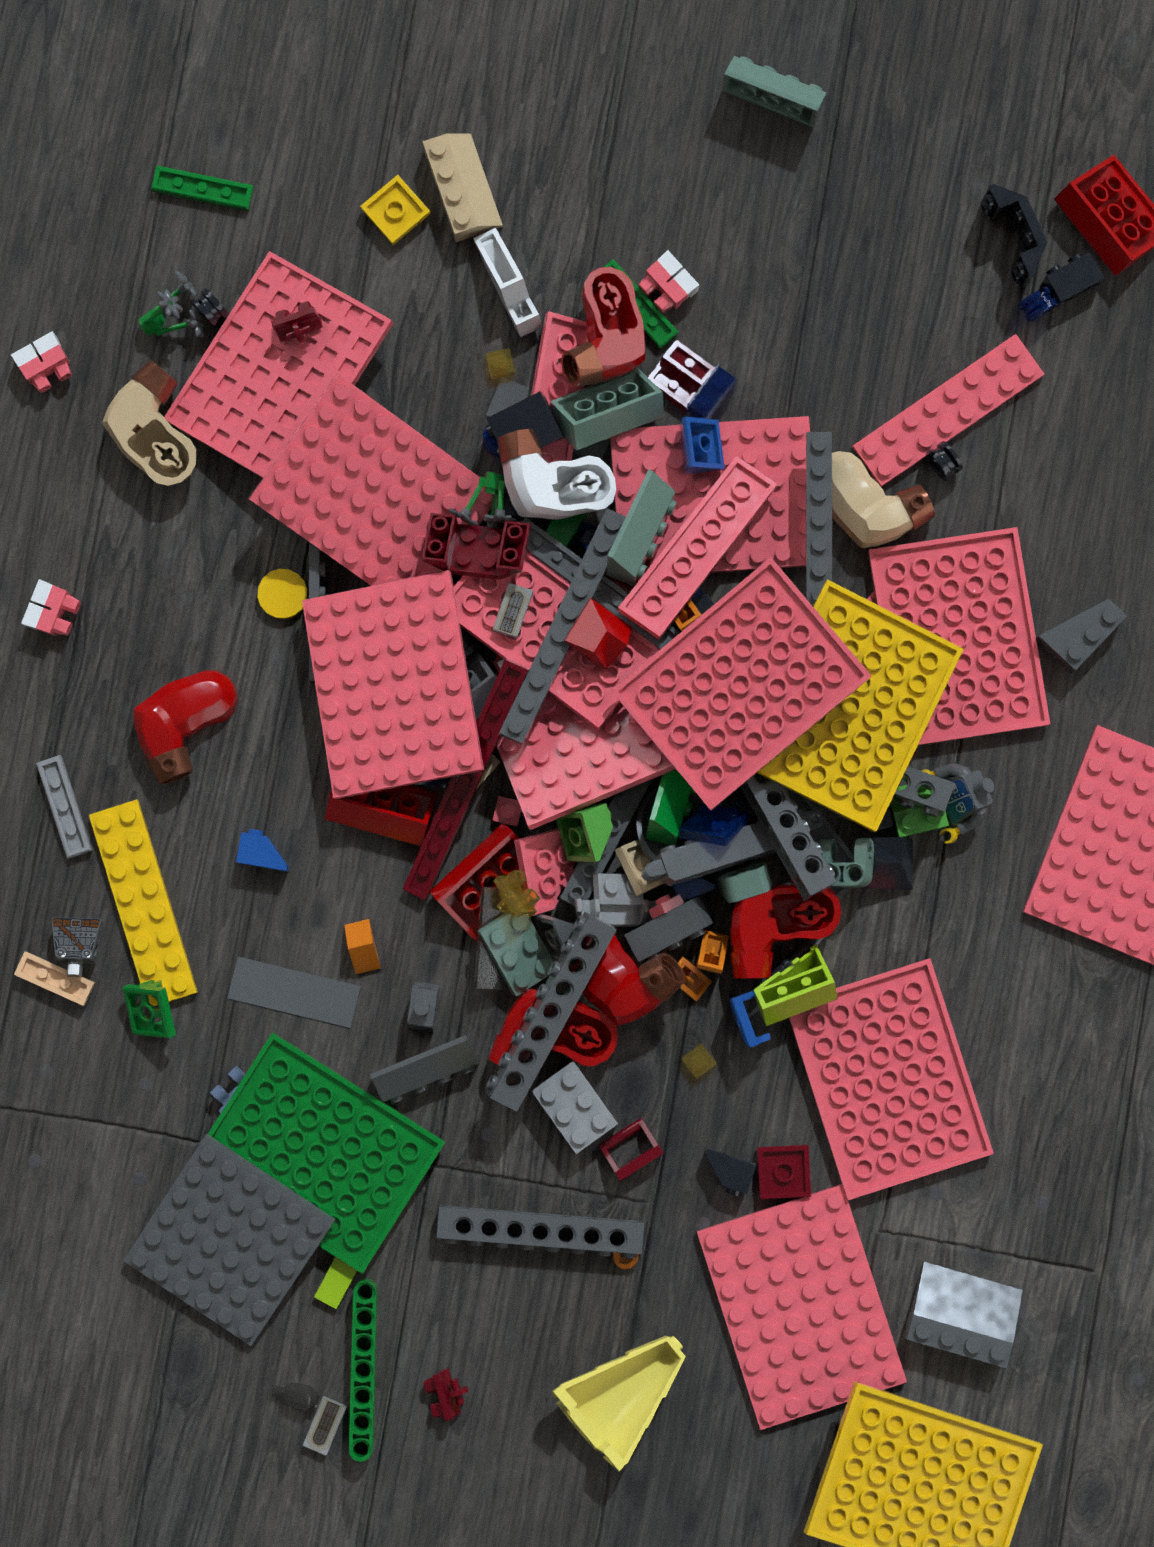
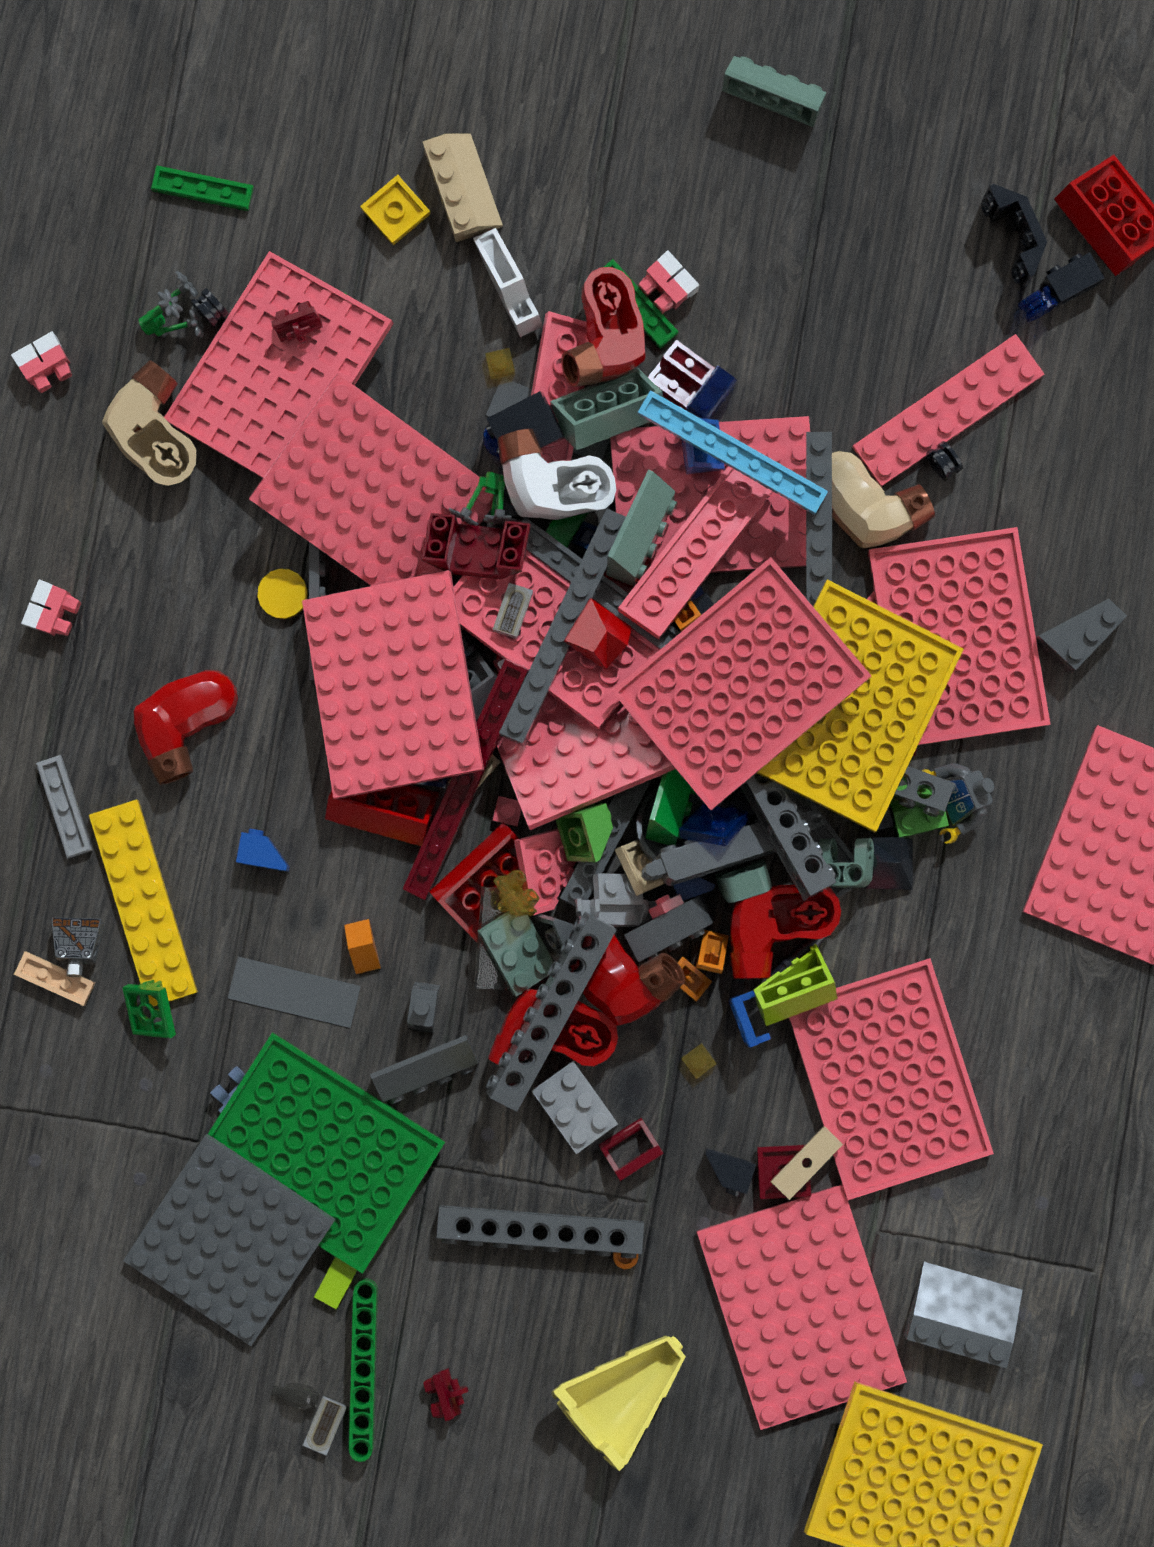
(732, 452): none -> medium azure plate
(818, 1150): none -> tan tile

